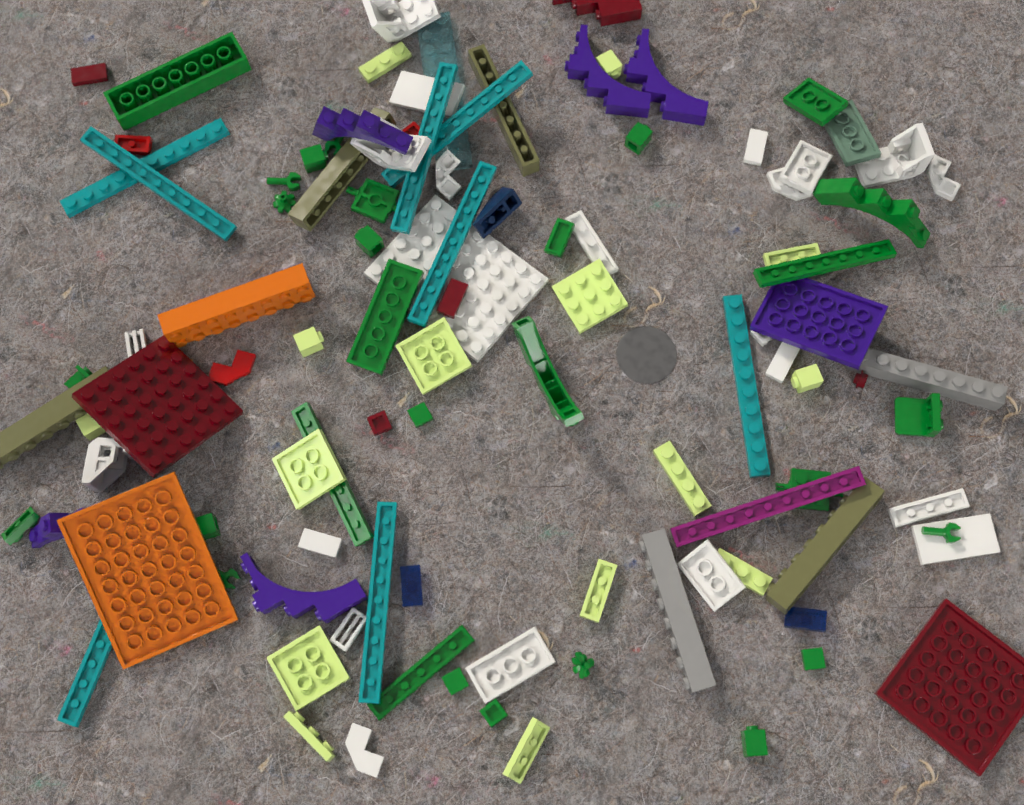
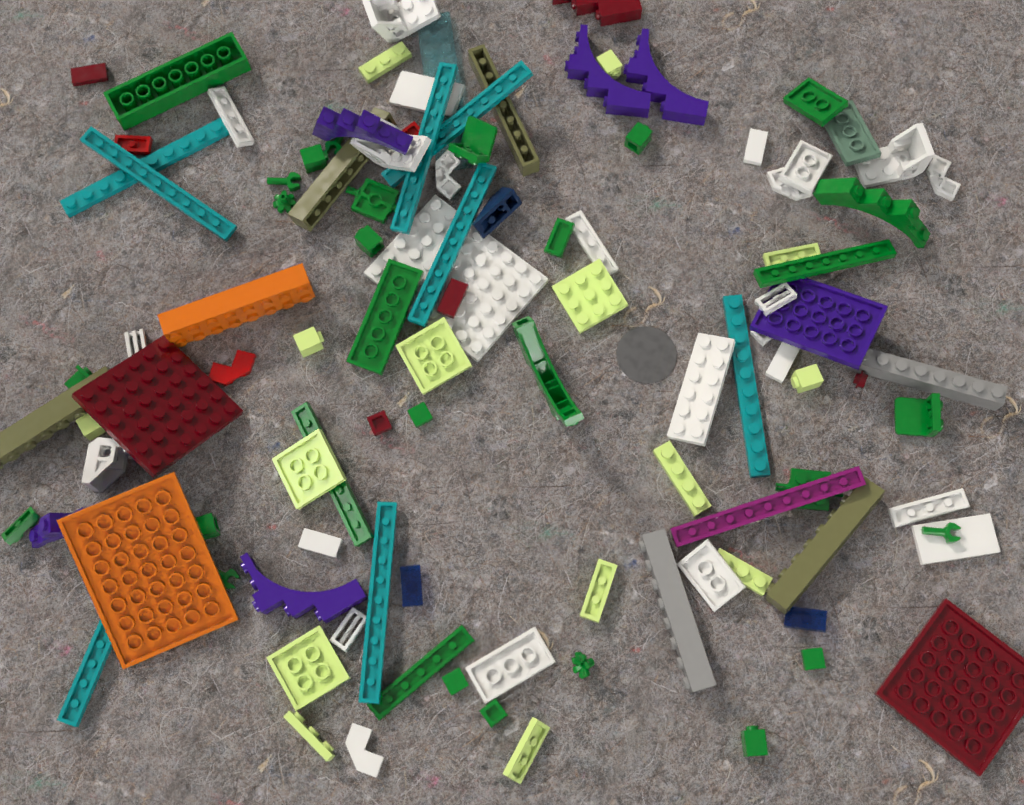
(230, 117): none -> white tile
(476, 141): none -> green bracket
(701, 389): none -> white plate
(778, 300): none -> white tile

